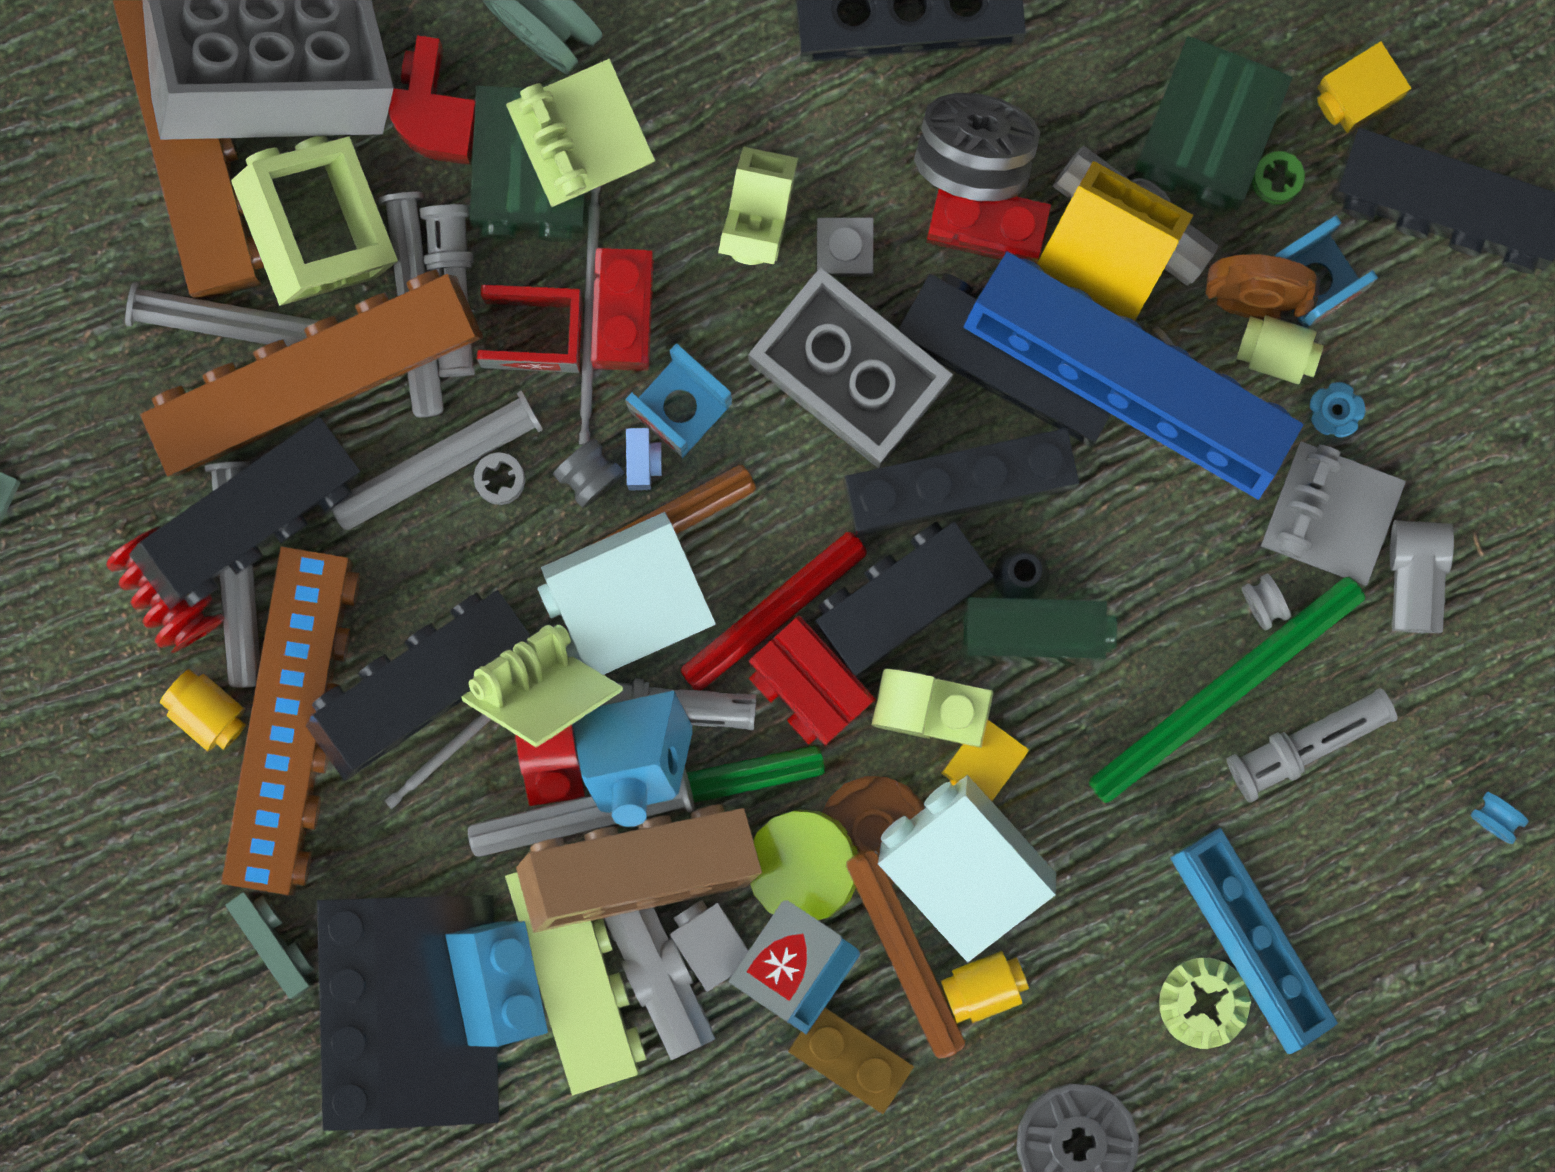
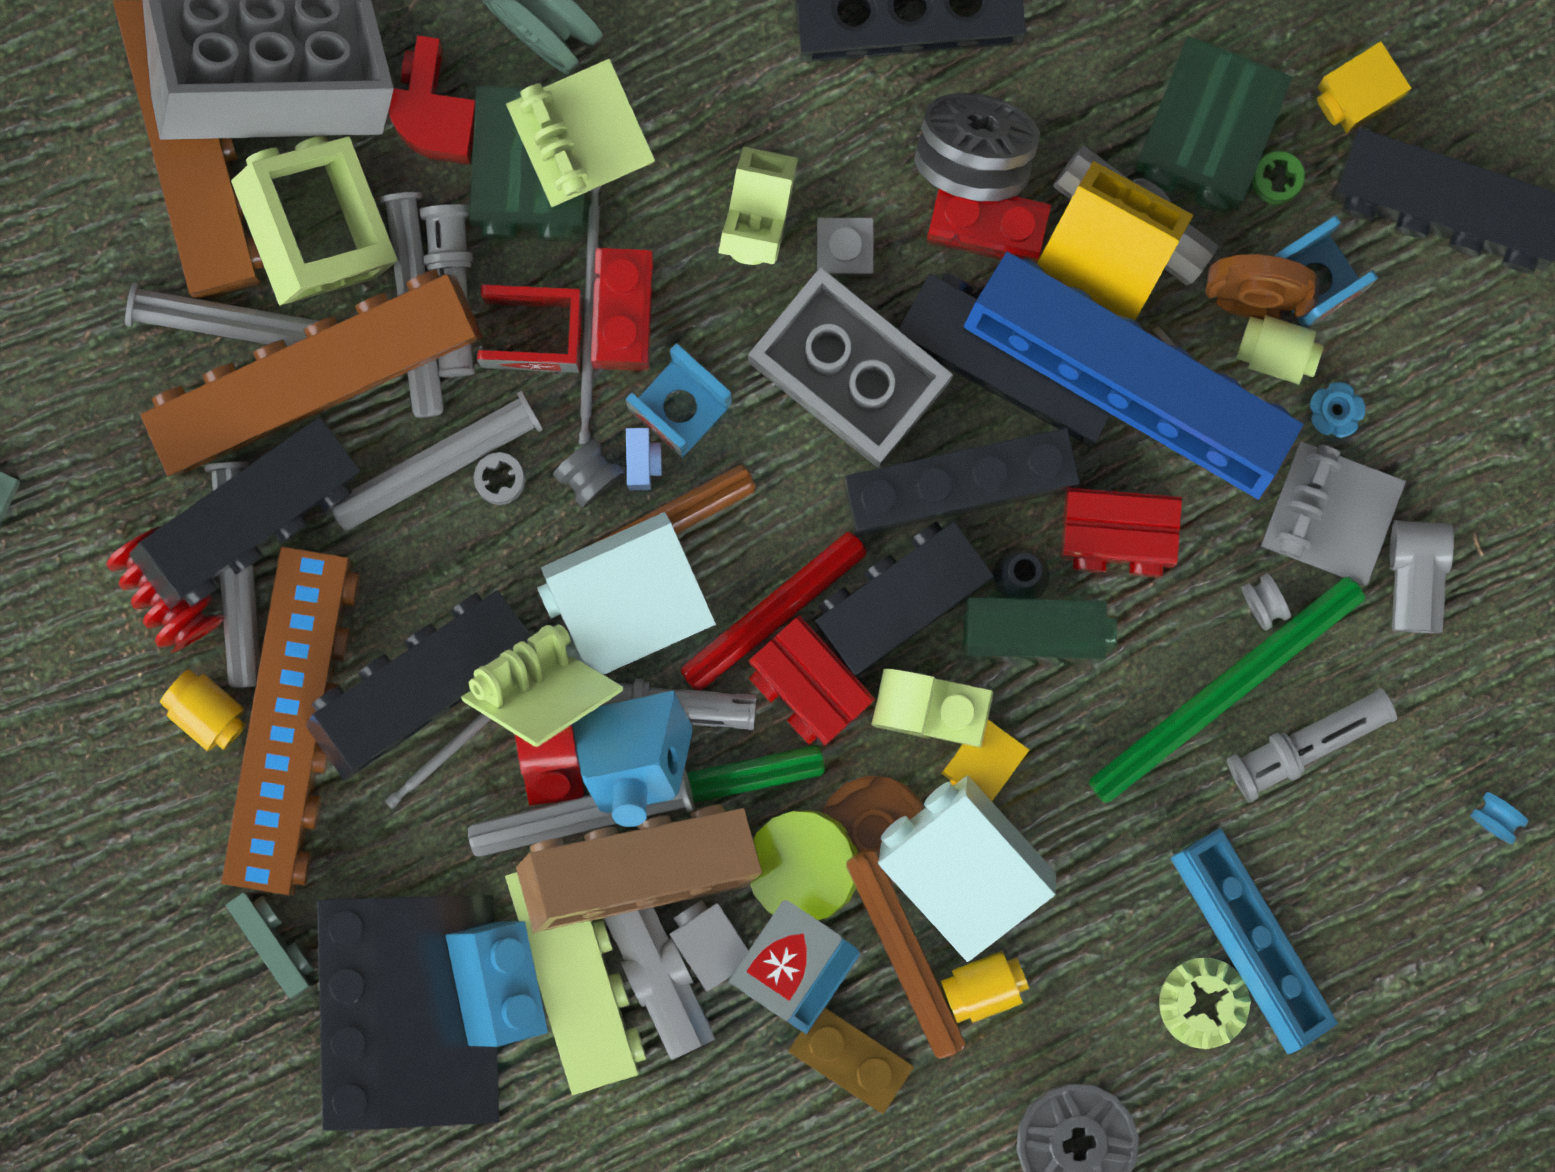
(1121, 530): none -> red brick

